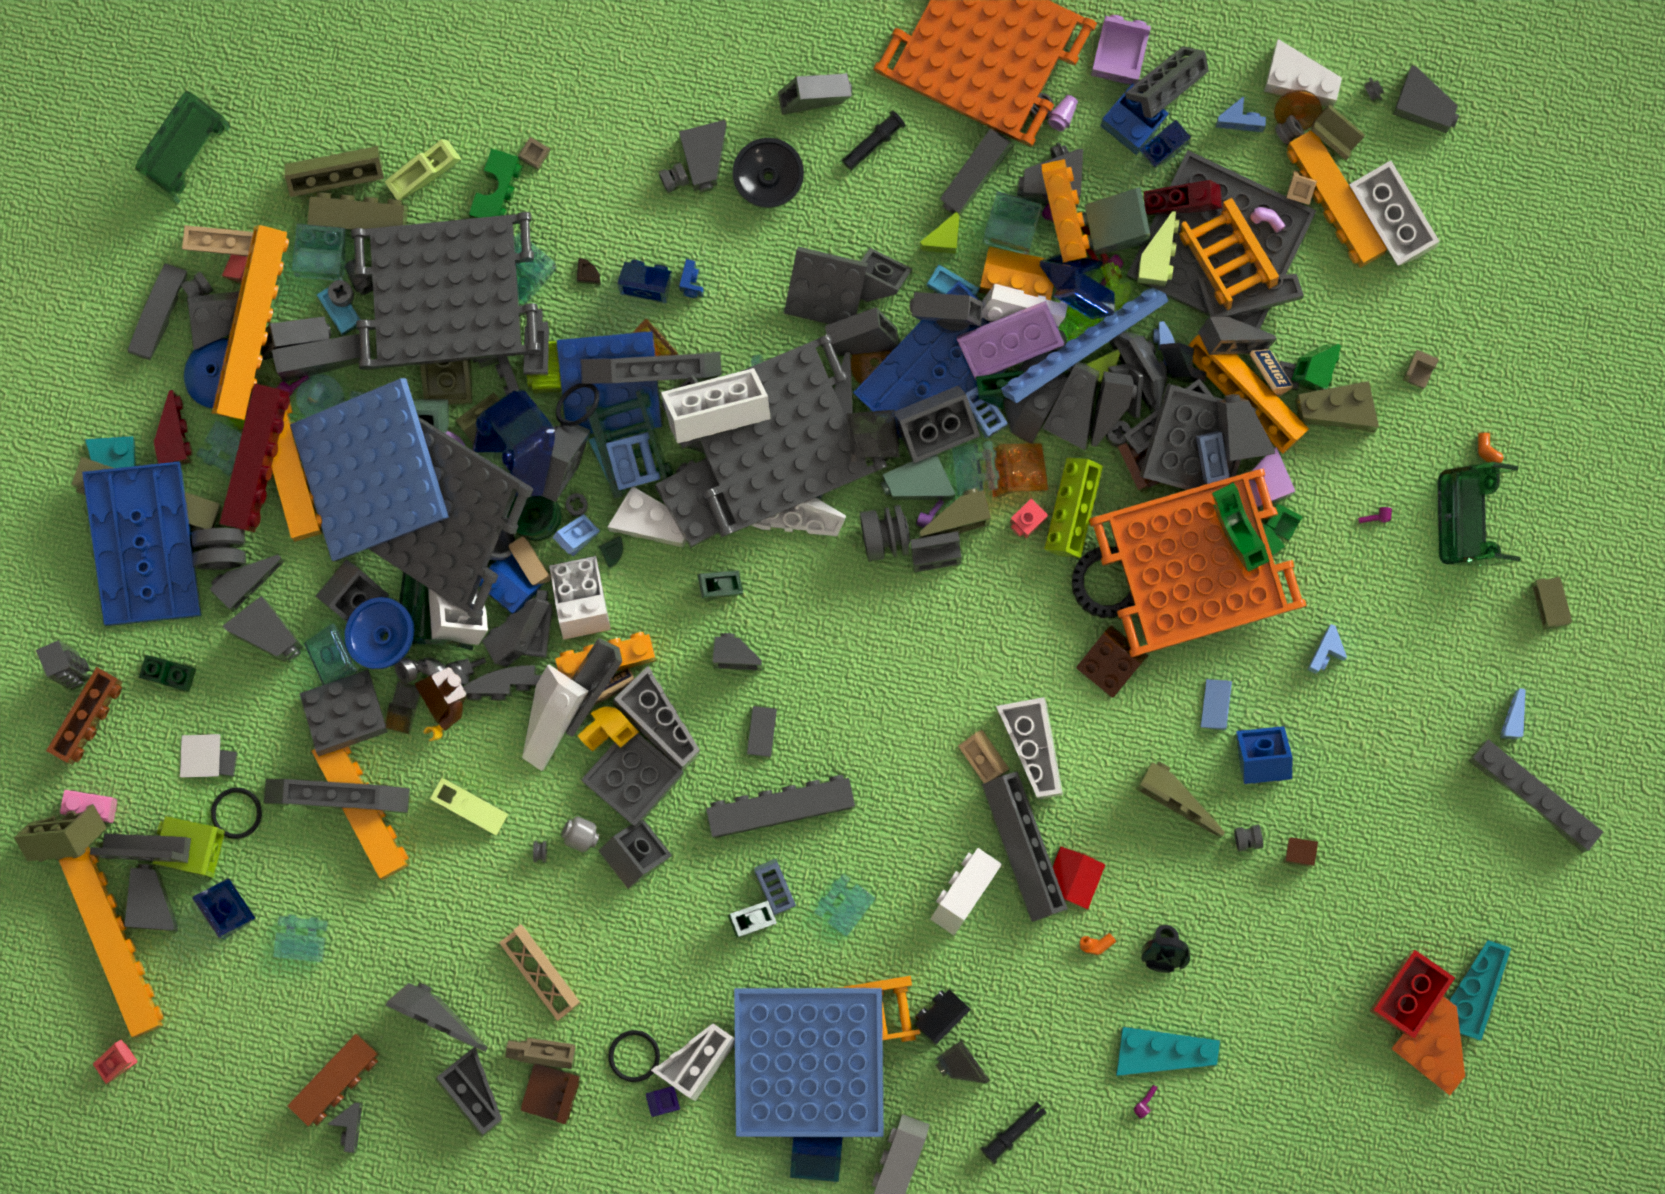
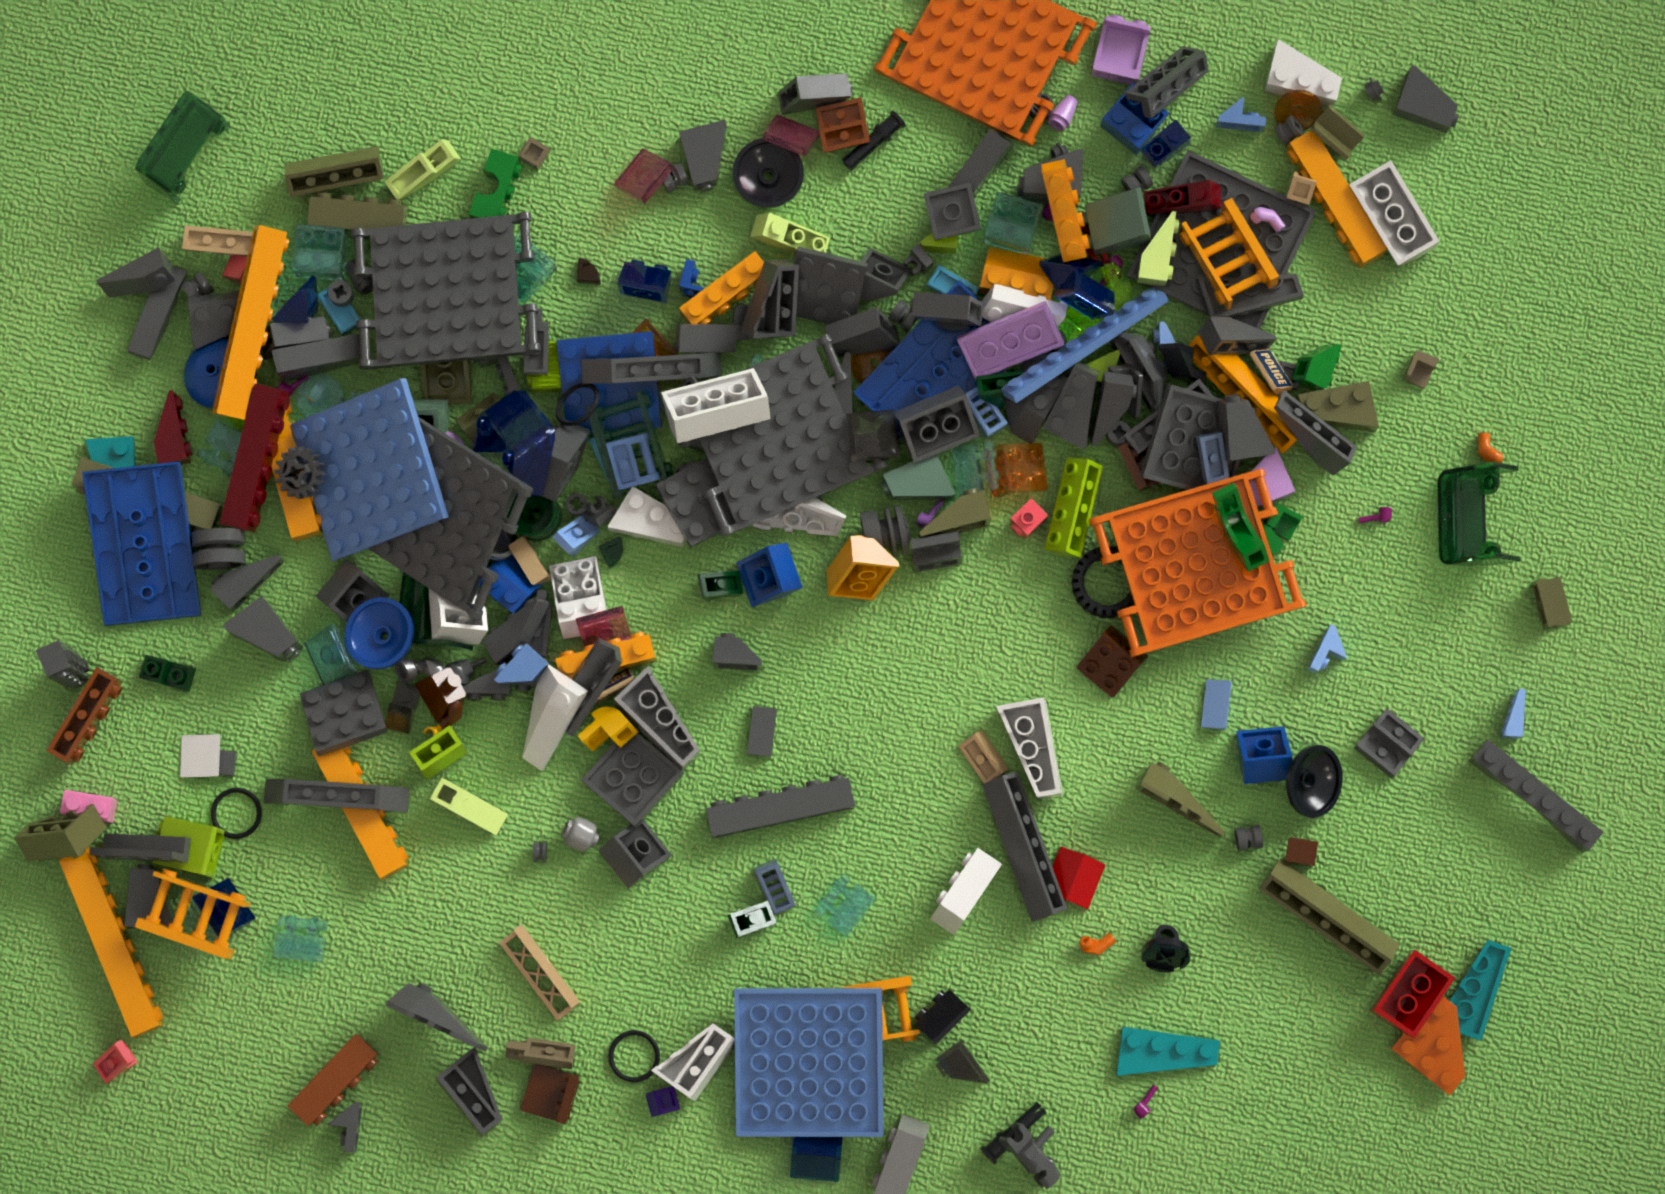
(139, 276): none -> dark grey slope
(175, 929): none -> light orange fence
(301, 305): none -> clear blue slope
(307, 480): none -> dark grey gear
(438, 752): none -> lime brick
(523, 668): none -> medium blue slope
(598, 513): none -> dark grey tile
(604, 625): none -> clear pink tile
(643, 175): none -> clear pink tile
(711, 336): none -> dark grey piece
(723, 292): none -> light orange brick
(769, 574): none -> blue slope
(773, 302): none -> dark grey wedge
(786, 234): none -> yellowish green slope
(790, 135): none -> clear pink tile
(842, 125): none -> dark orange slope
(860, 569): none -> light orange slope
(898, 314): none -> dark grey wheel
(920, 259): none -> dark grey tile
(952, 211): none -> dark grey plate
(1031, 1153): none -> dark grey piece
(1138, 179): none -> dark grey wheel
(1314, 781): none -> black dish
(1318, 438): none -> dark grey slope
(1329, 916): none -> olive brick
(1389, 743): none -> dark grey slope

